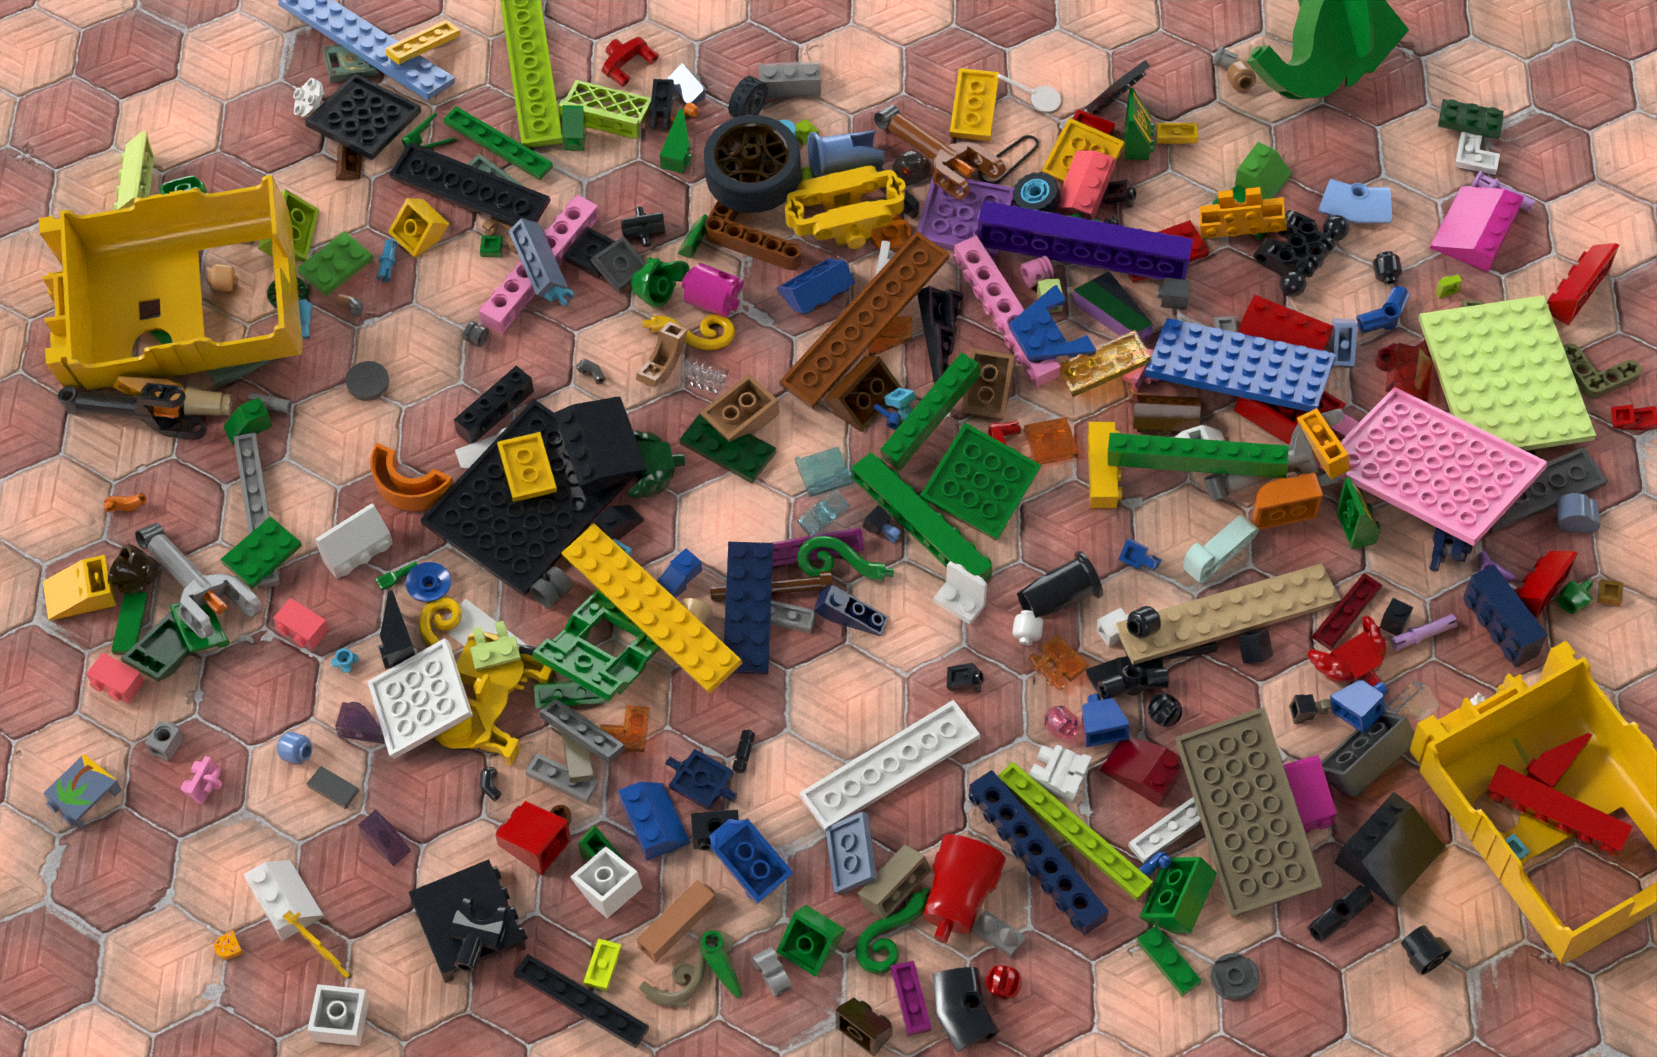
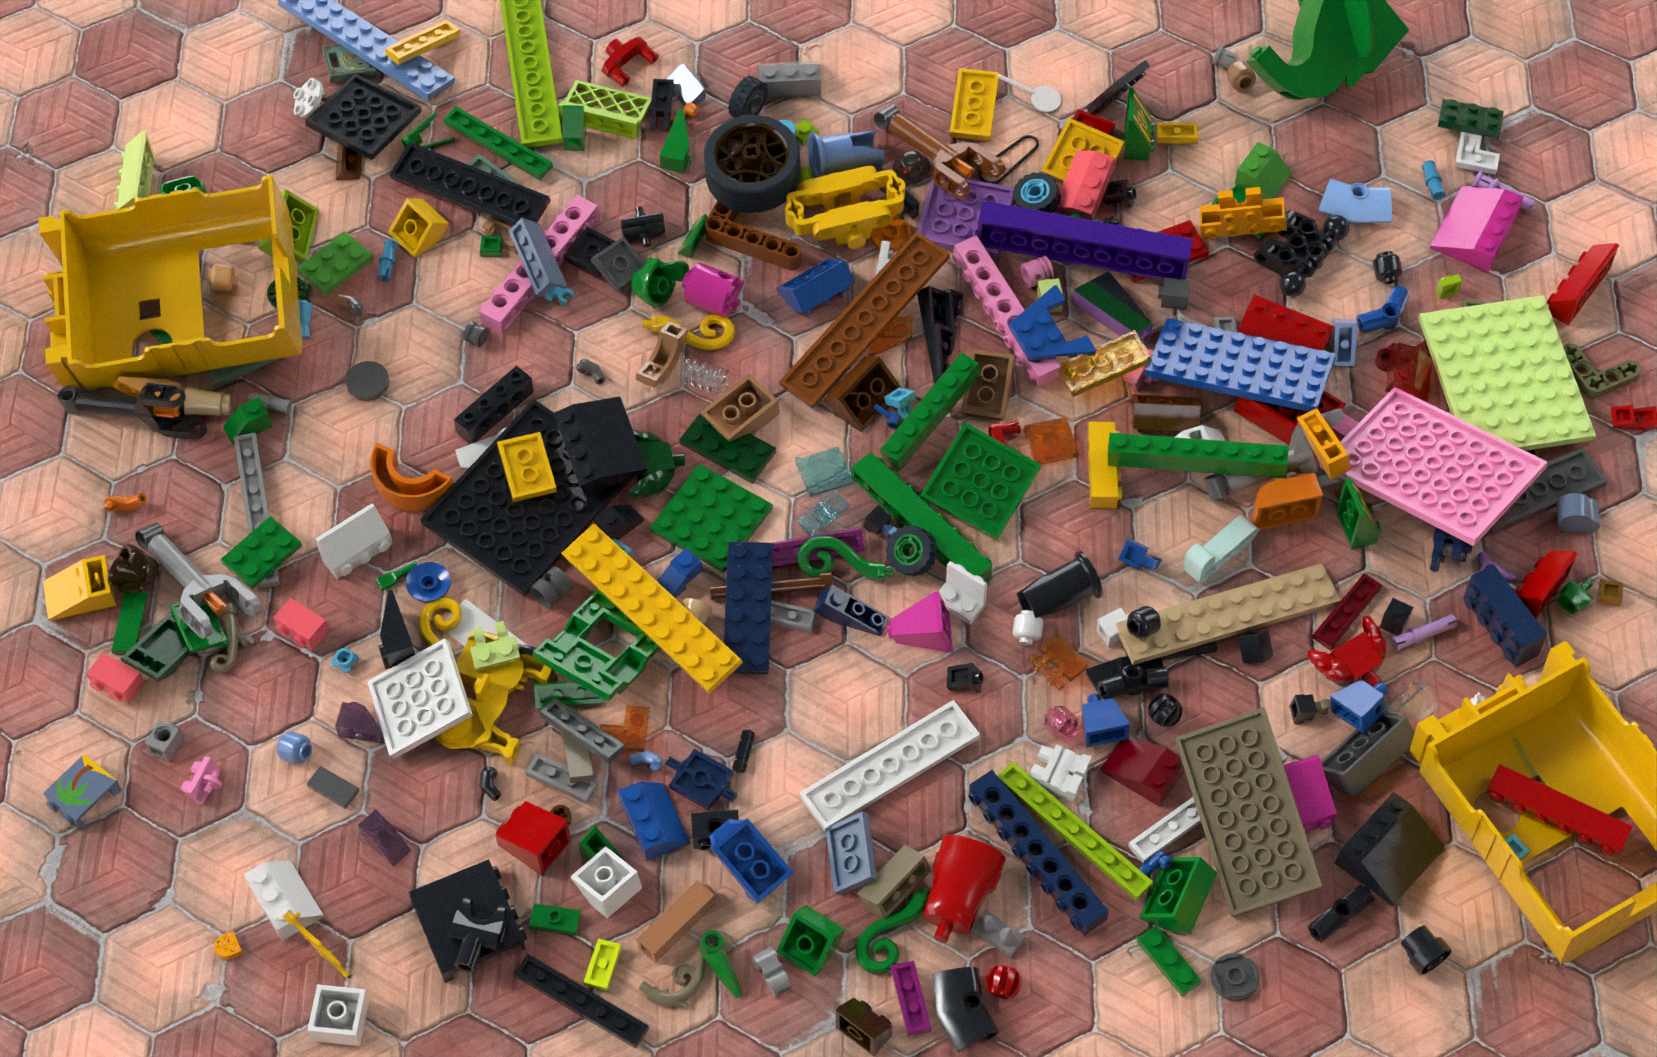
(233, 632): none -> dark tan plant
(555, 919): none -> green plate
(647, 757): none -> medium blue arm
(708, 515): none -> green plate
(924, 550): none -> black wheel
(924, 625): none -> dark pink slope
(1433, 180): none -> dark azure pin
(1555, 762): red slope -> none

